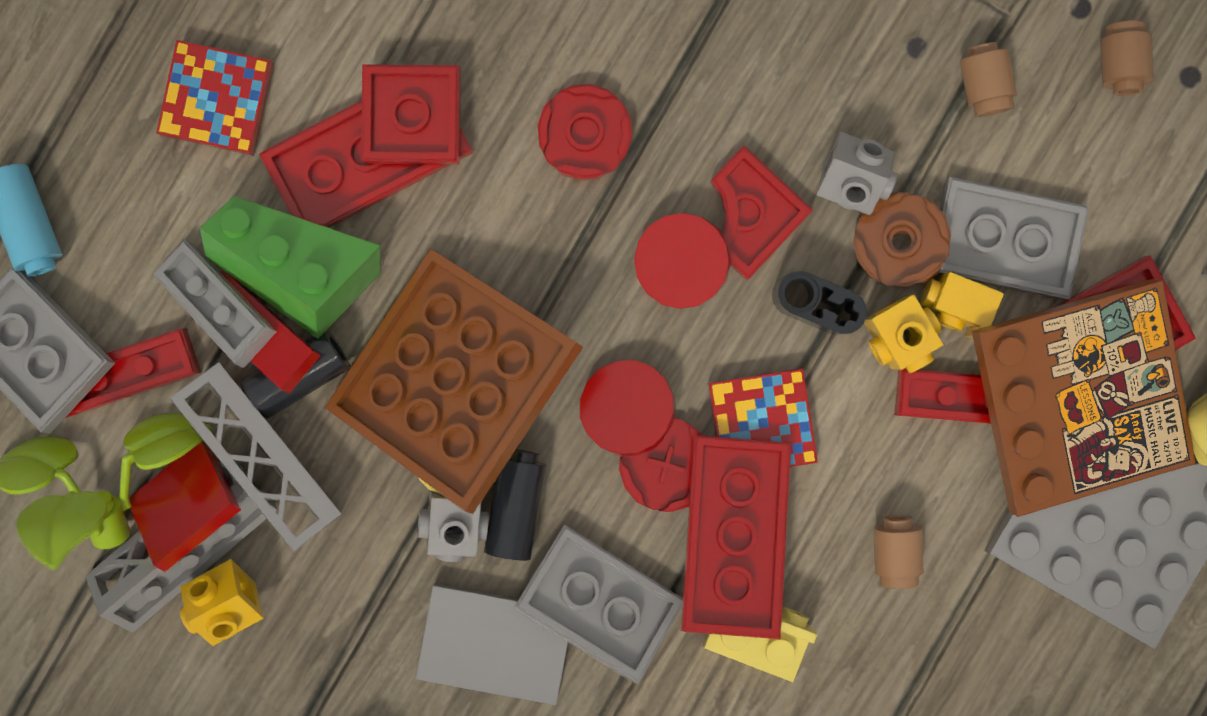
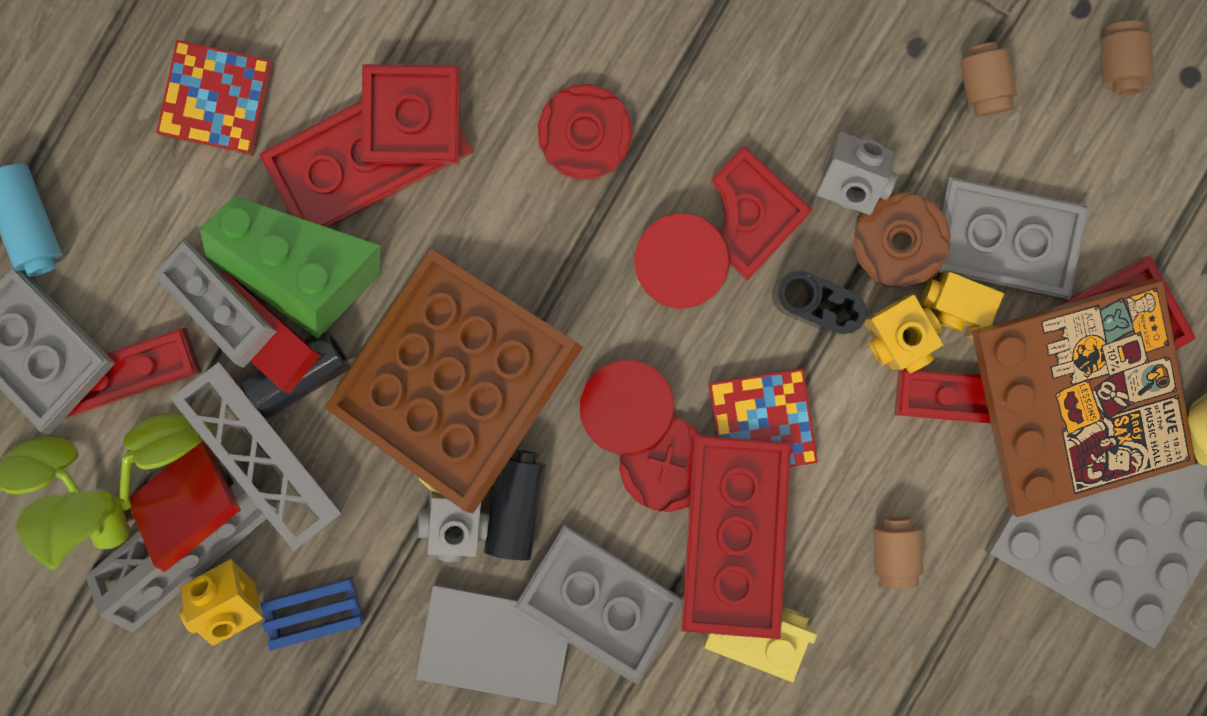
(272, 624): none -> blue tile

